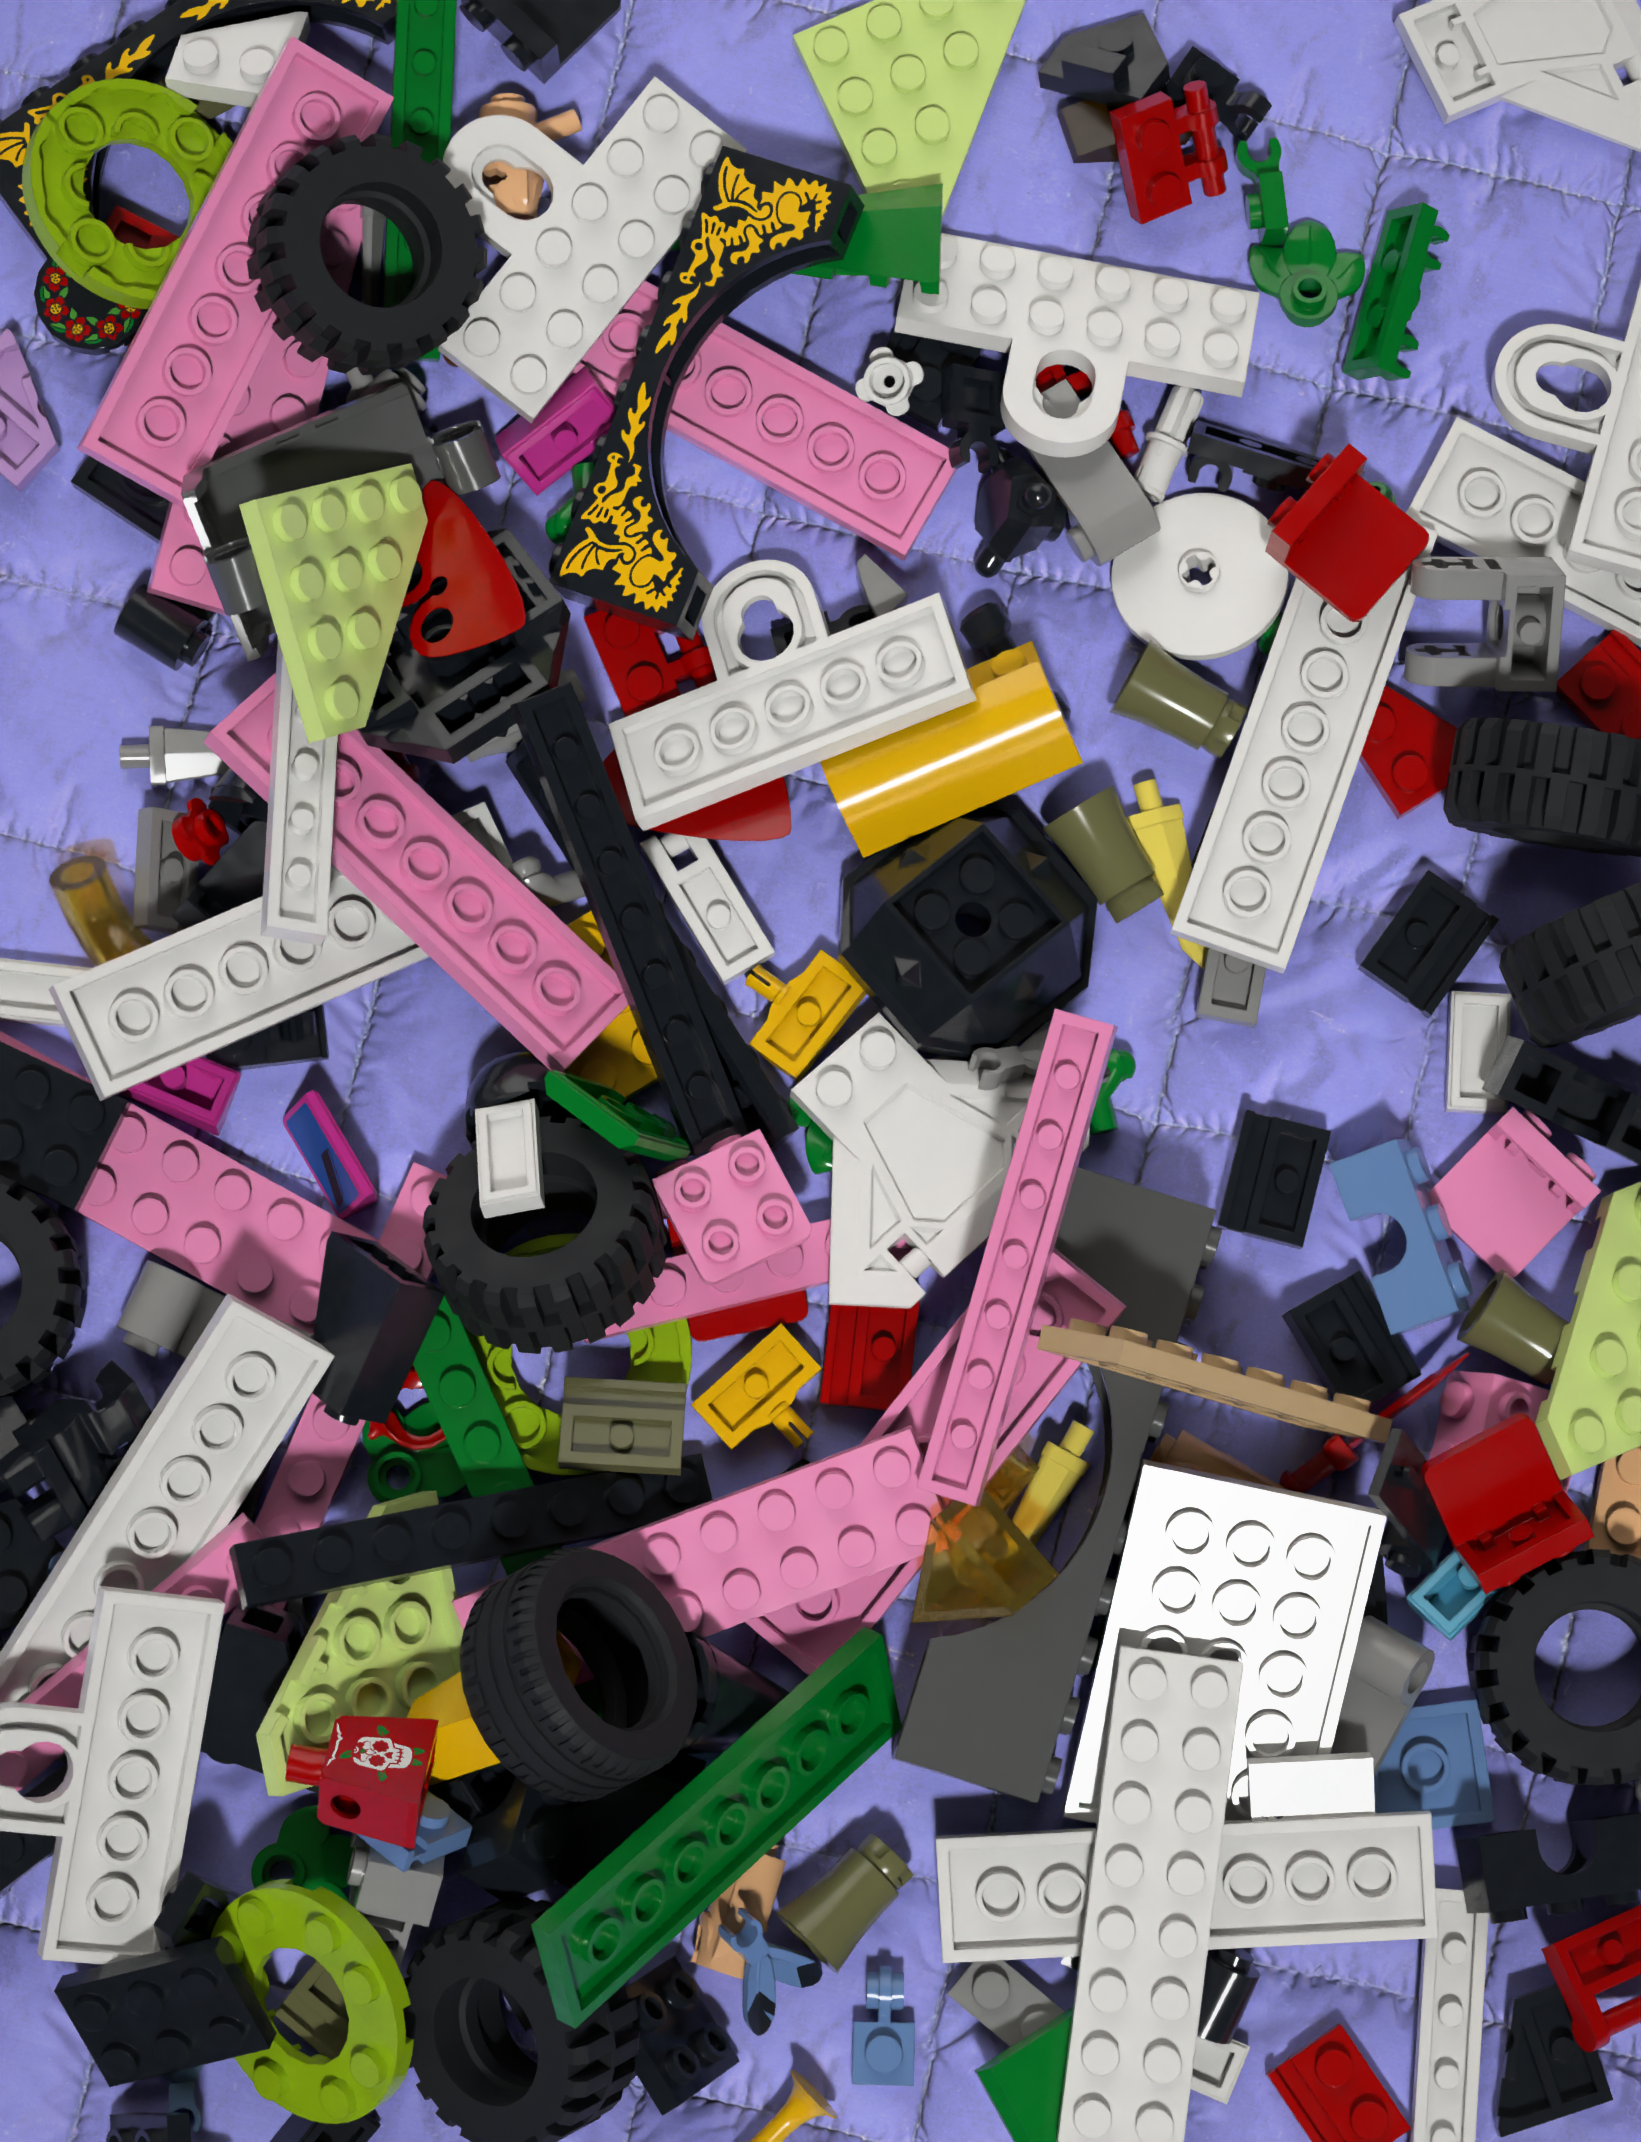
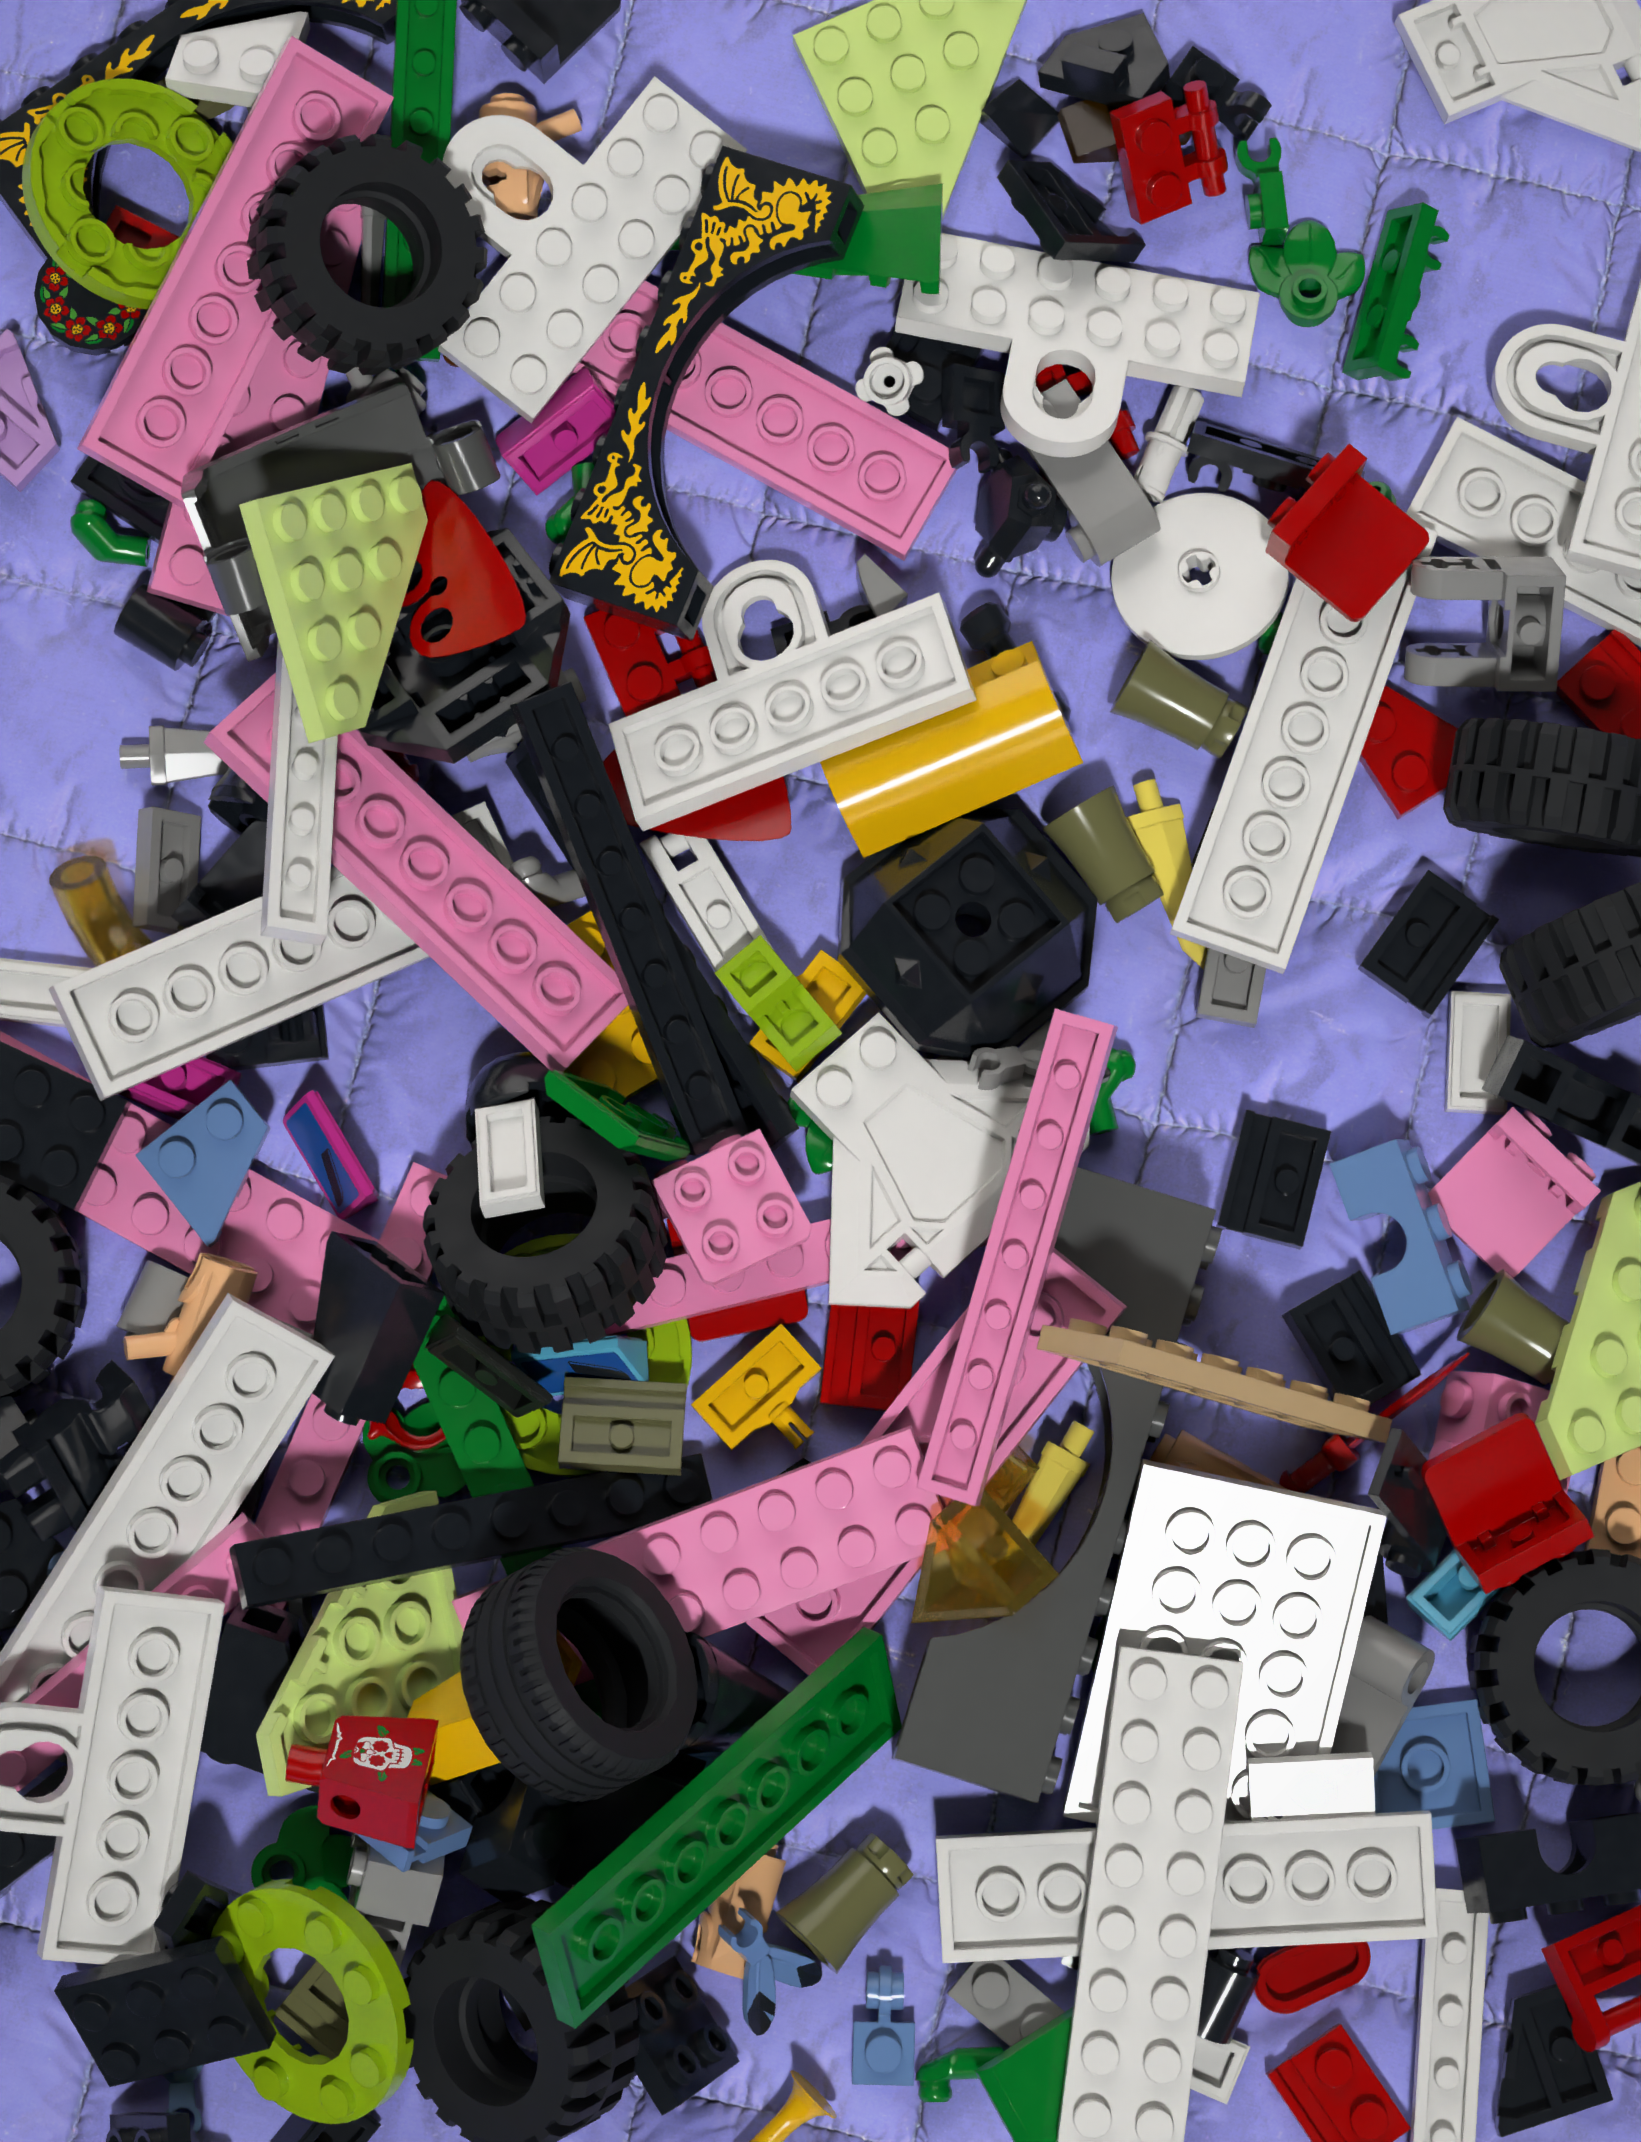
(102, 542): none -> green arm
(200, 833): red plate -> none
(201, 1297): none -> light nougat piece
(207, 1158): none -> medium blue wing
(486, 1368): none -> pearl dark grey slope
(604, 1359): none -> slope
(778, 1003): none -> lime slope
(954, 2065): none -> green arm
(1019, 118): none -> black slope
(1064, 215): none -> black wing
(1308, 1973): none -> red tile

